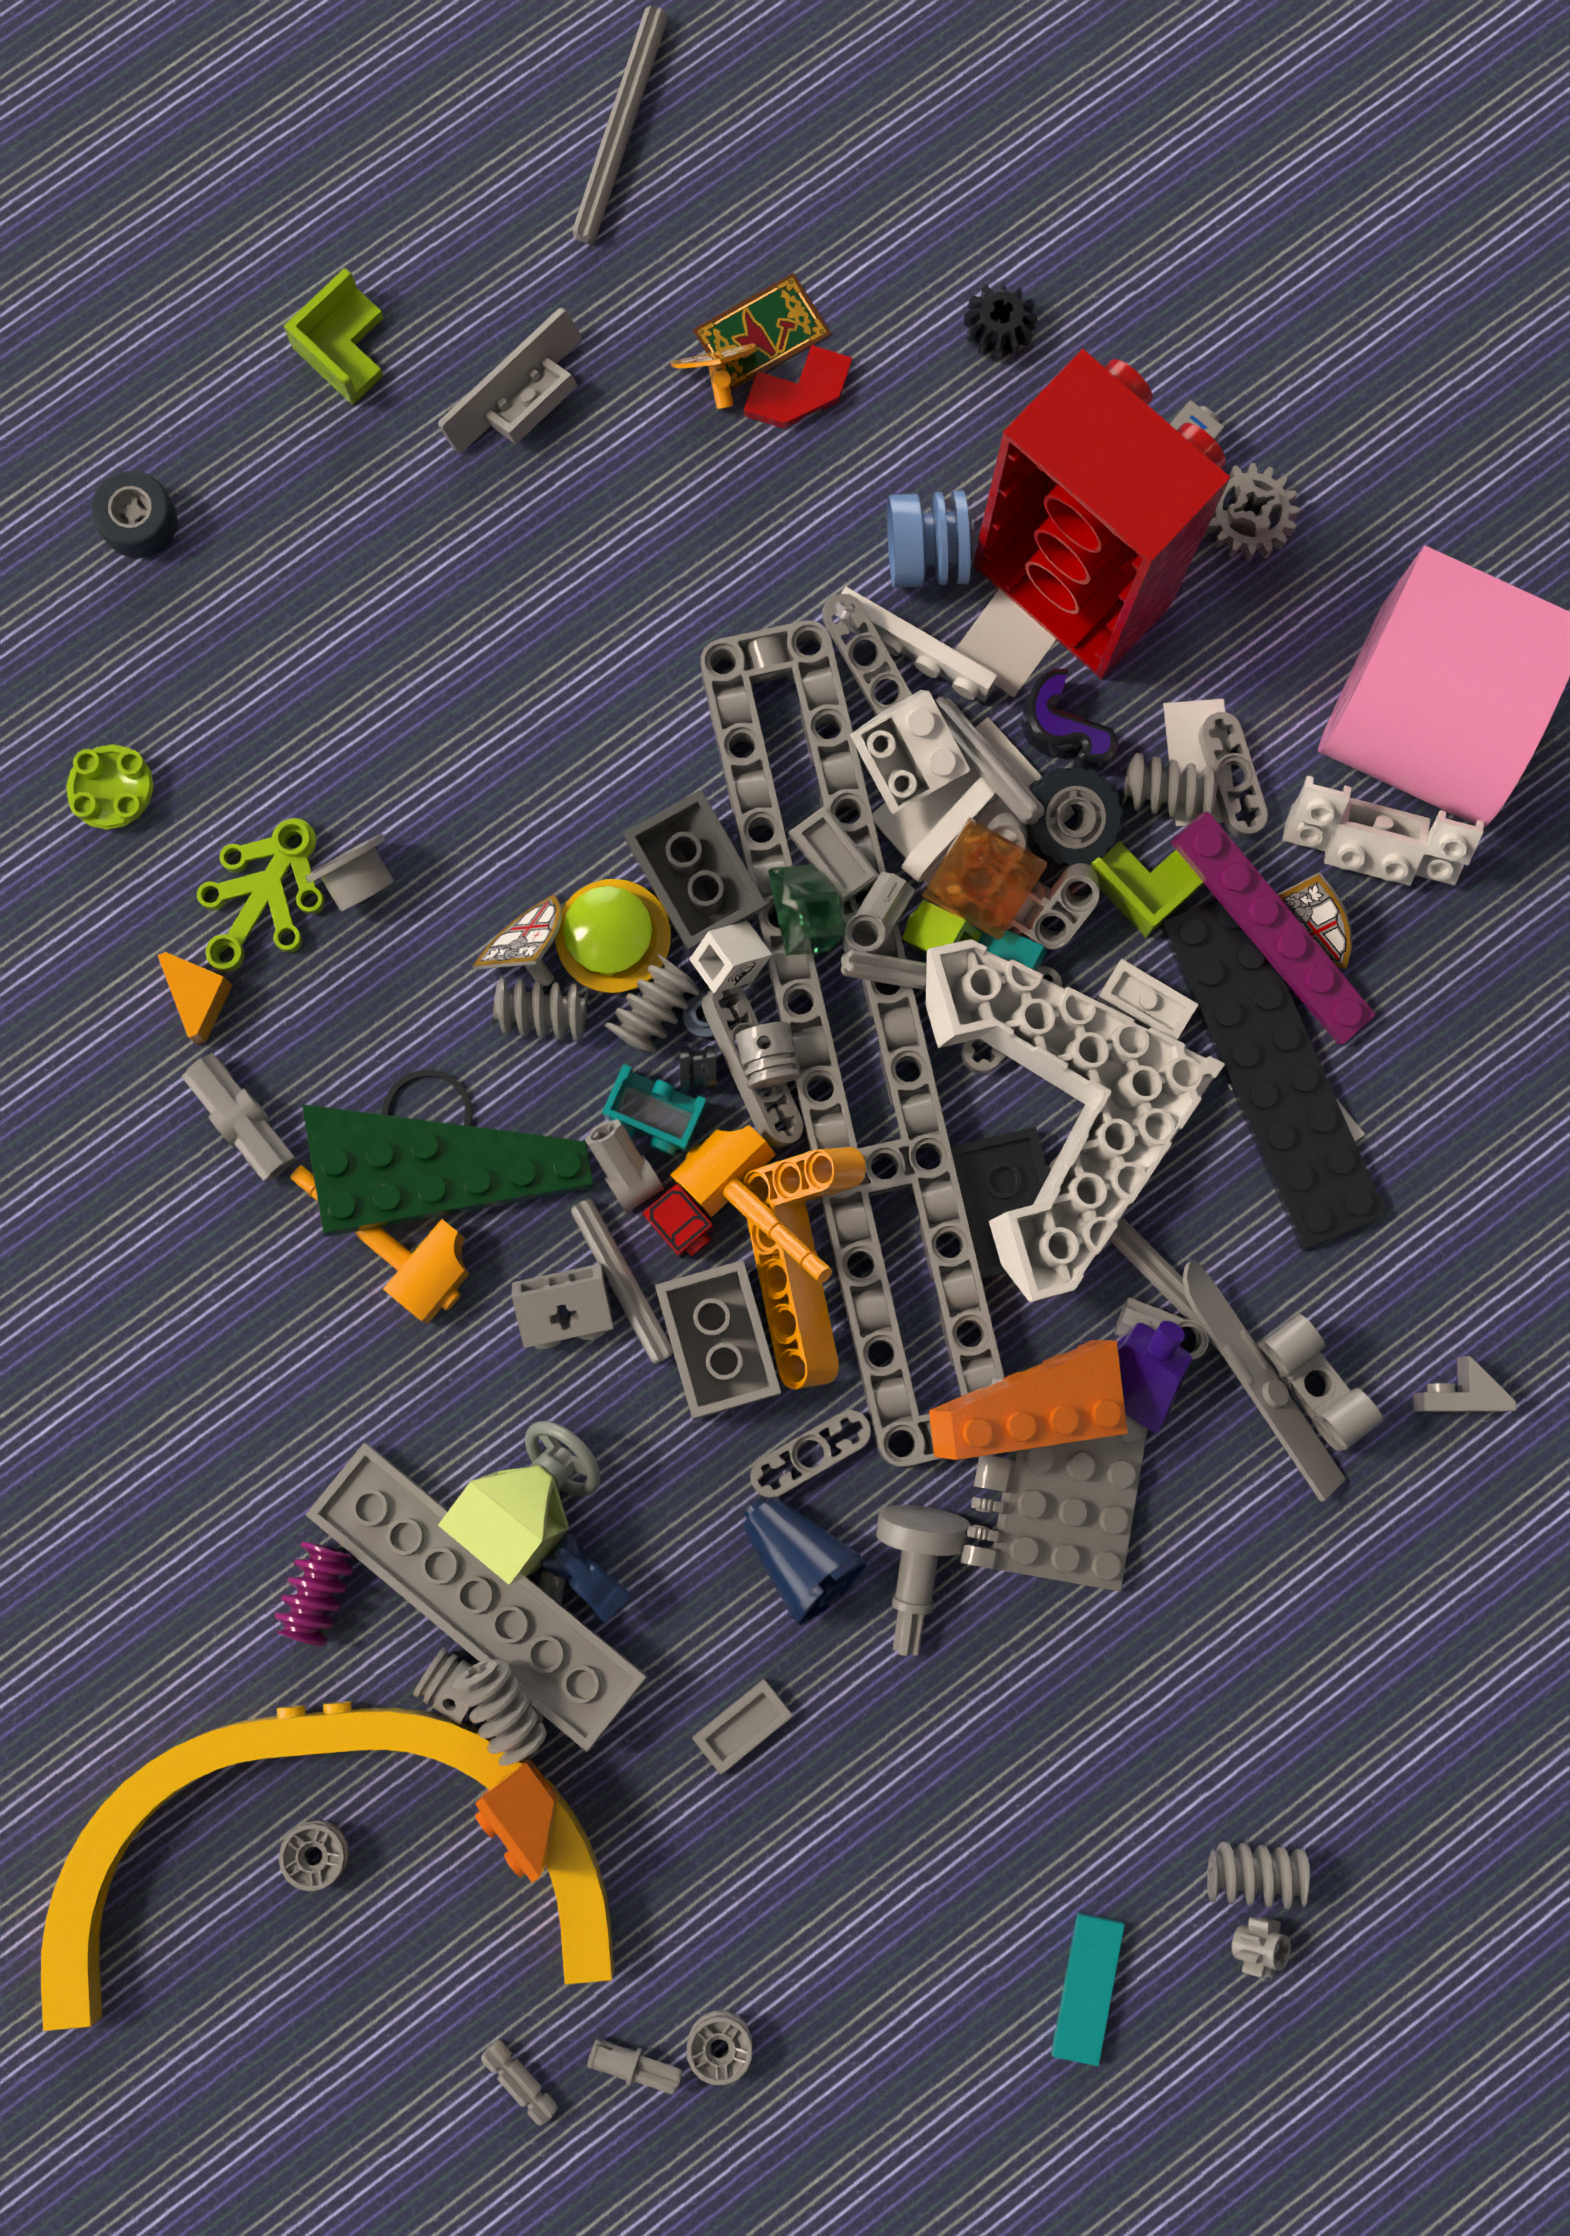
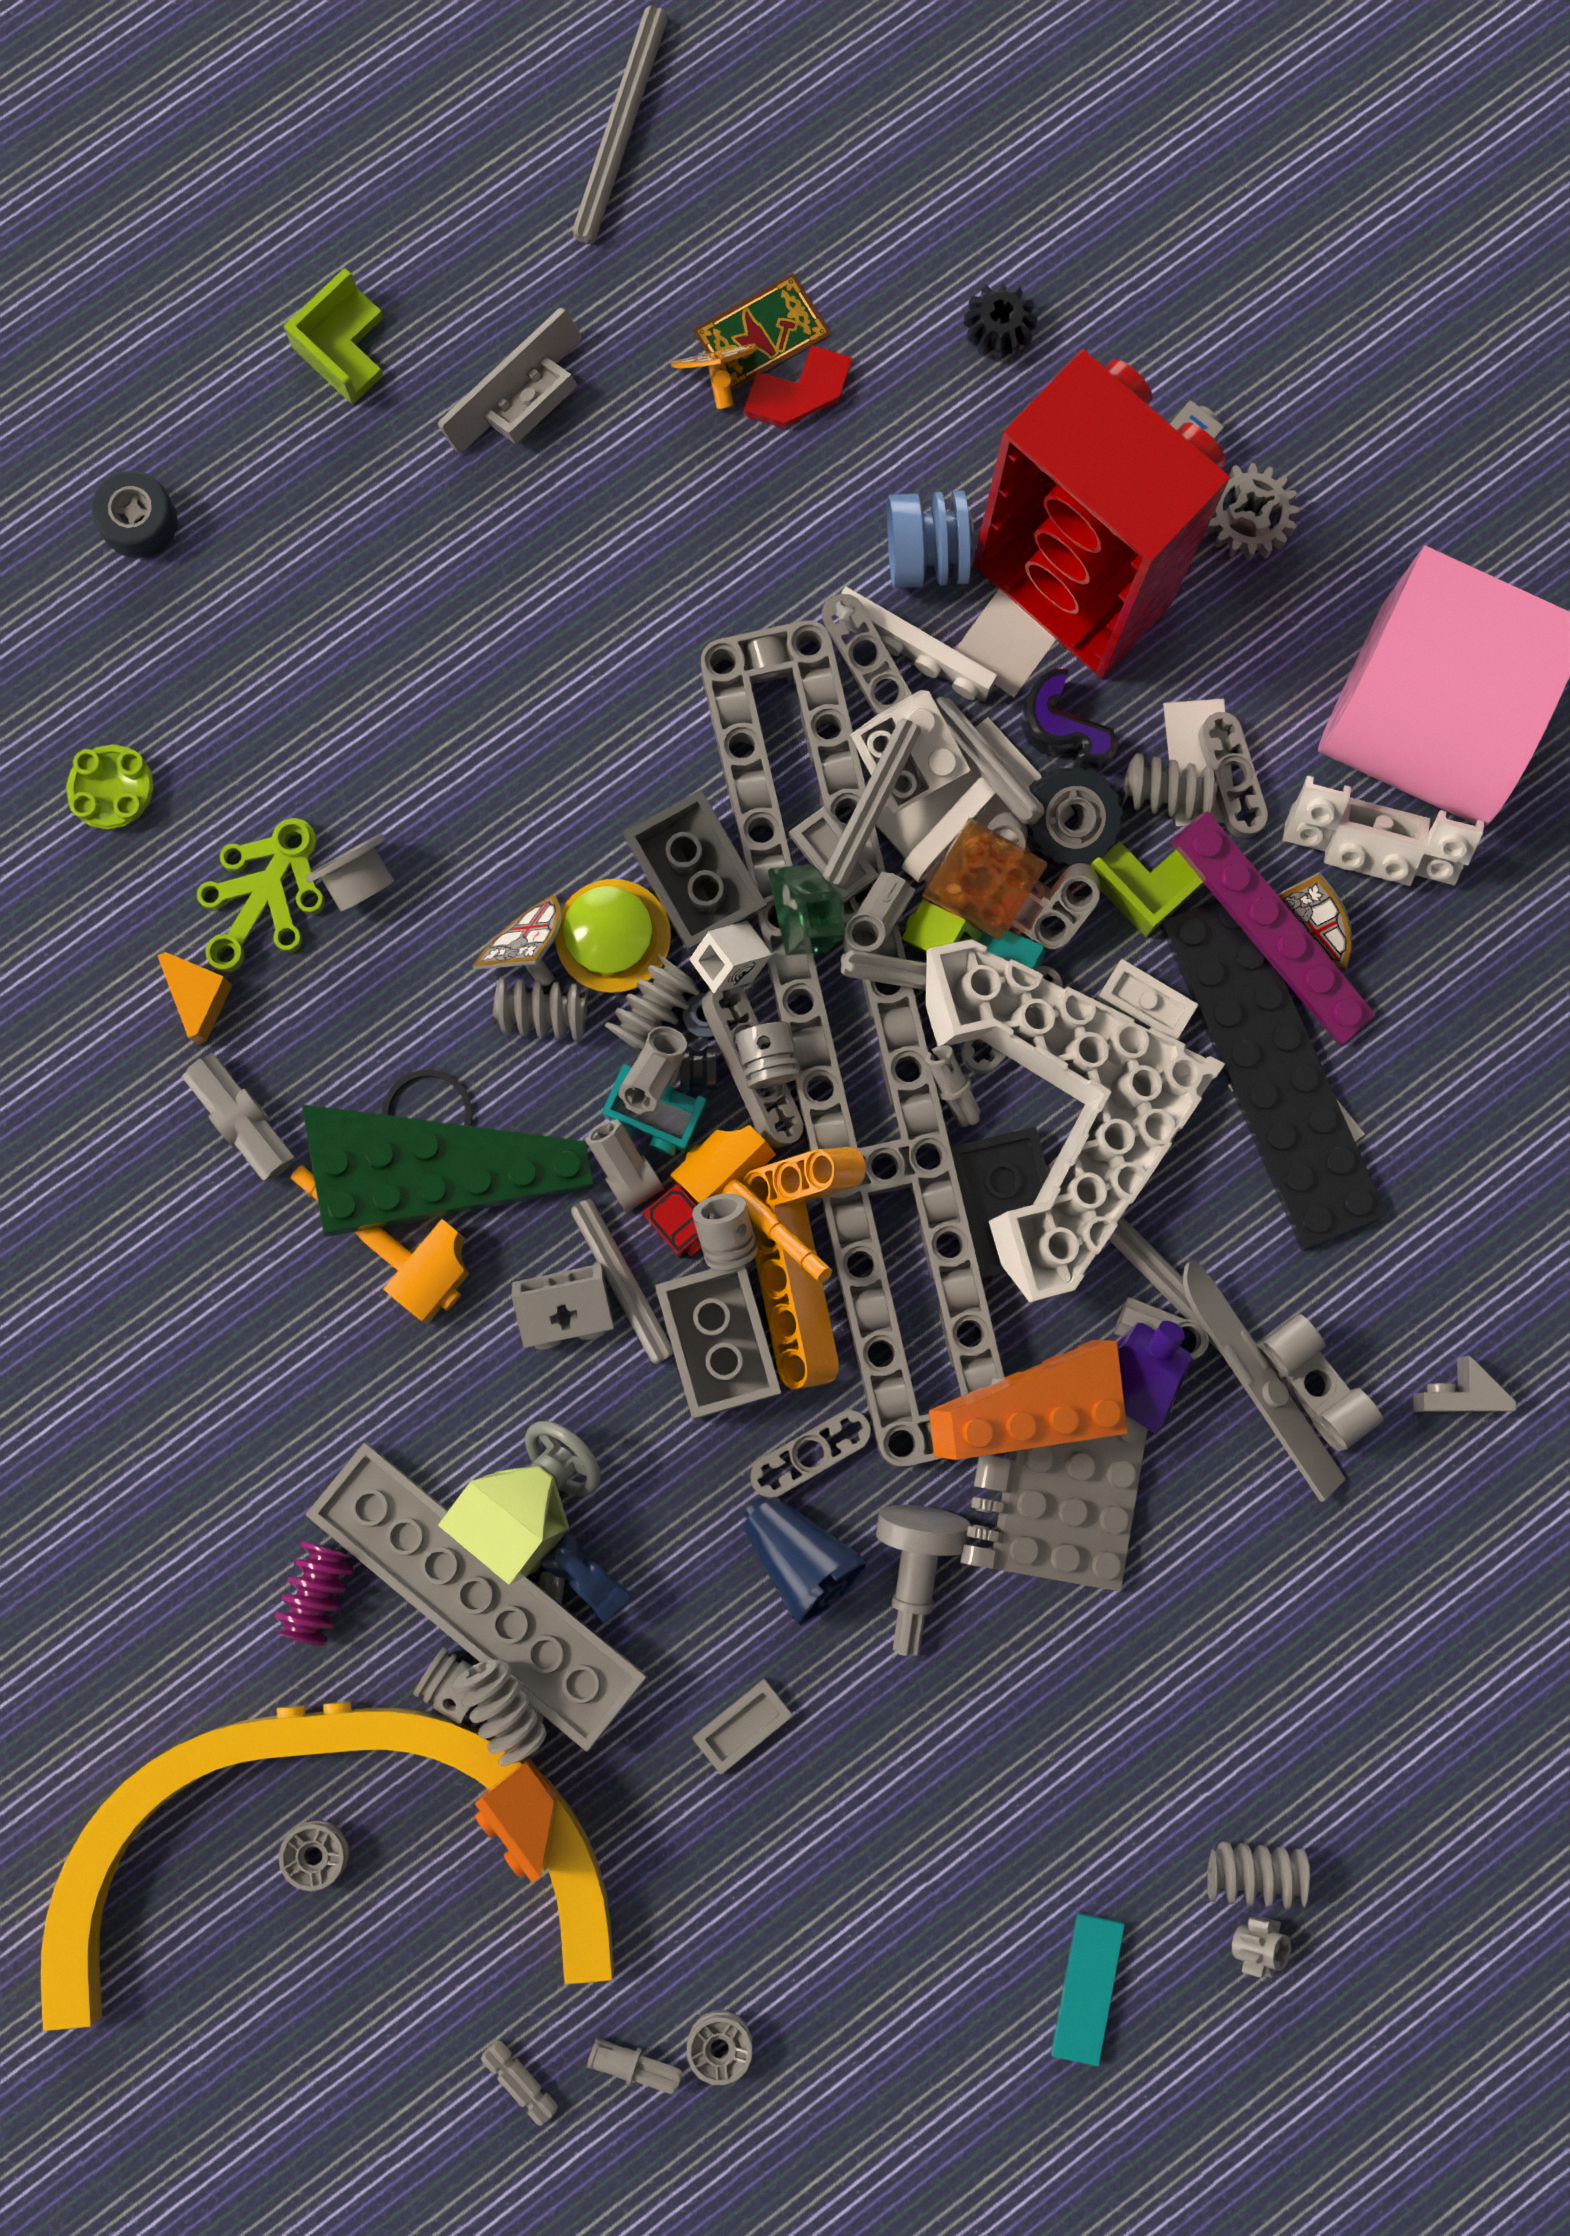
(653, 1070): none -> light grey piece
(728, 1233): none -> light grey piece
(872, 802): none -> light grey axle
(953, 1085): none -> light grey axle

